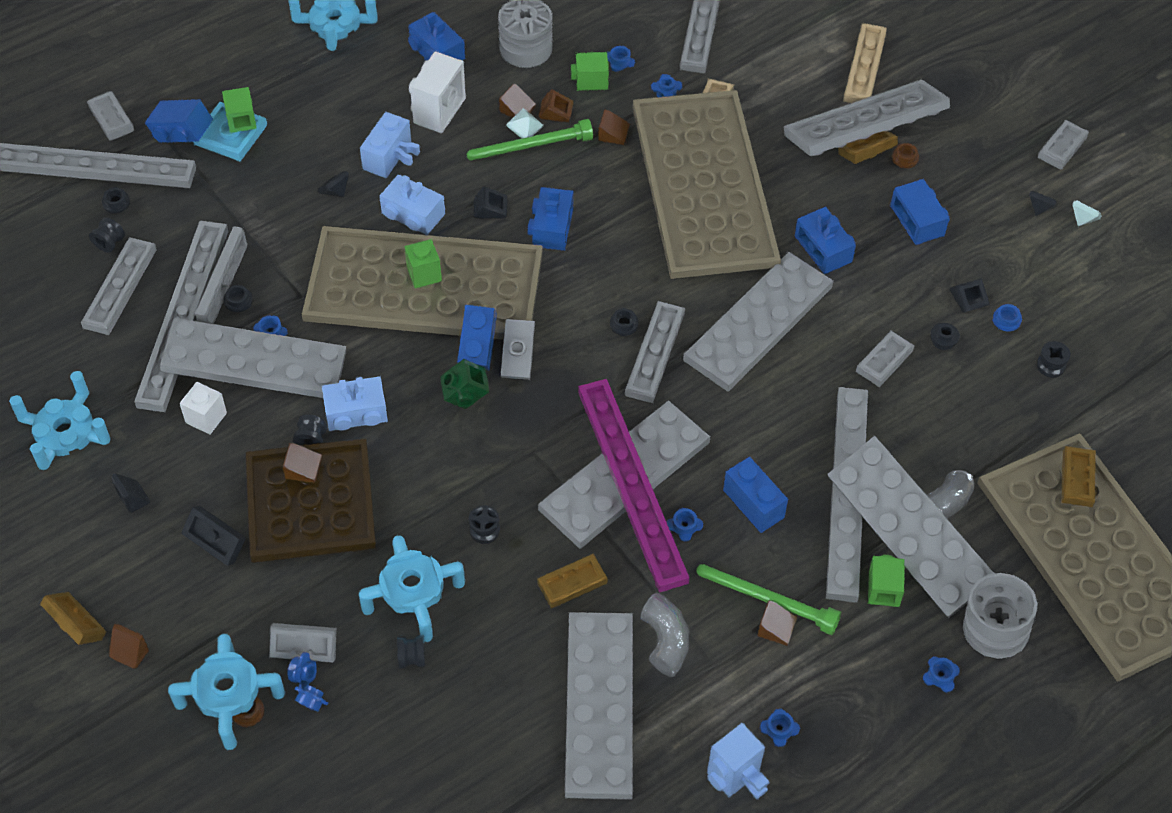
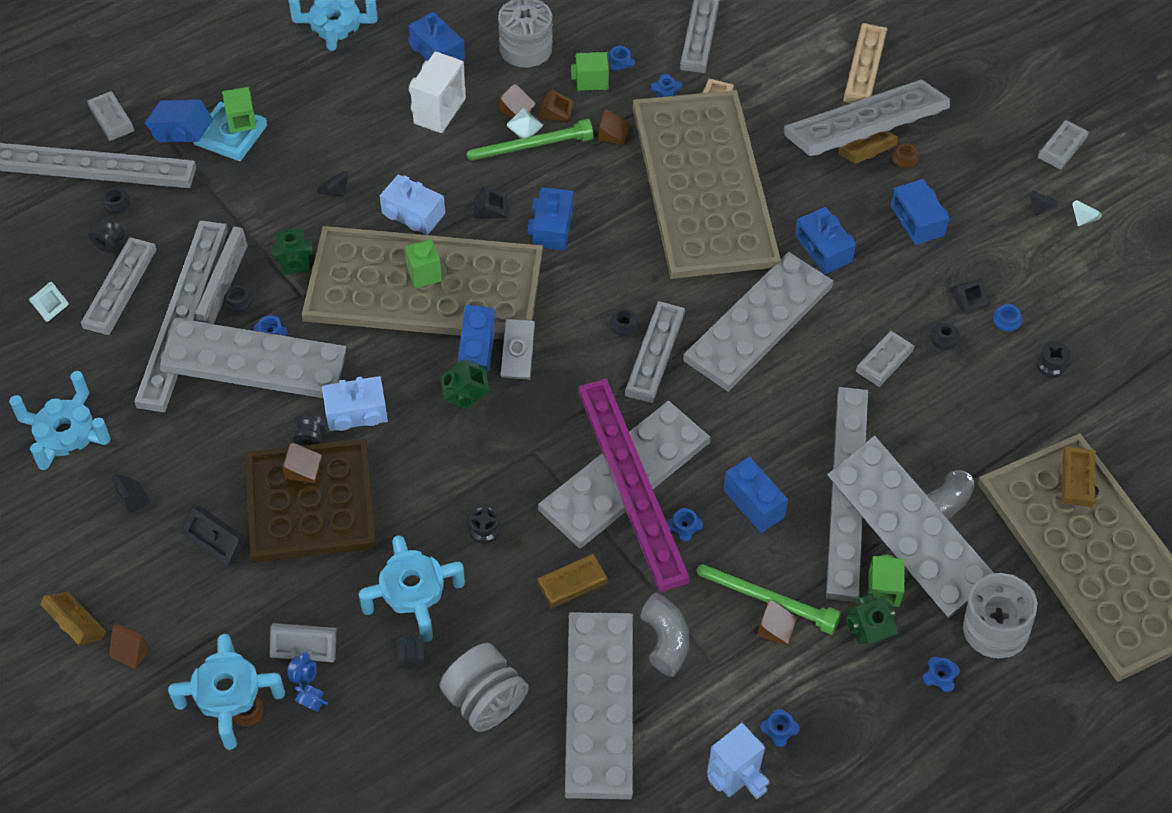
(49, 301): none -> light aqua slope
(203, 408): white brick -> none
(292, 251): none -> dark green brick
(387, 144): light blue brick -> none
(483, 687): none -> light grey wheel
(871, 619): none -> dark green brick

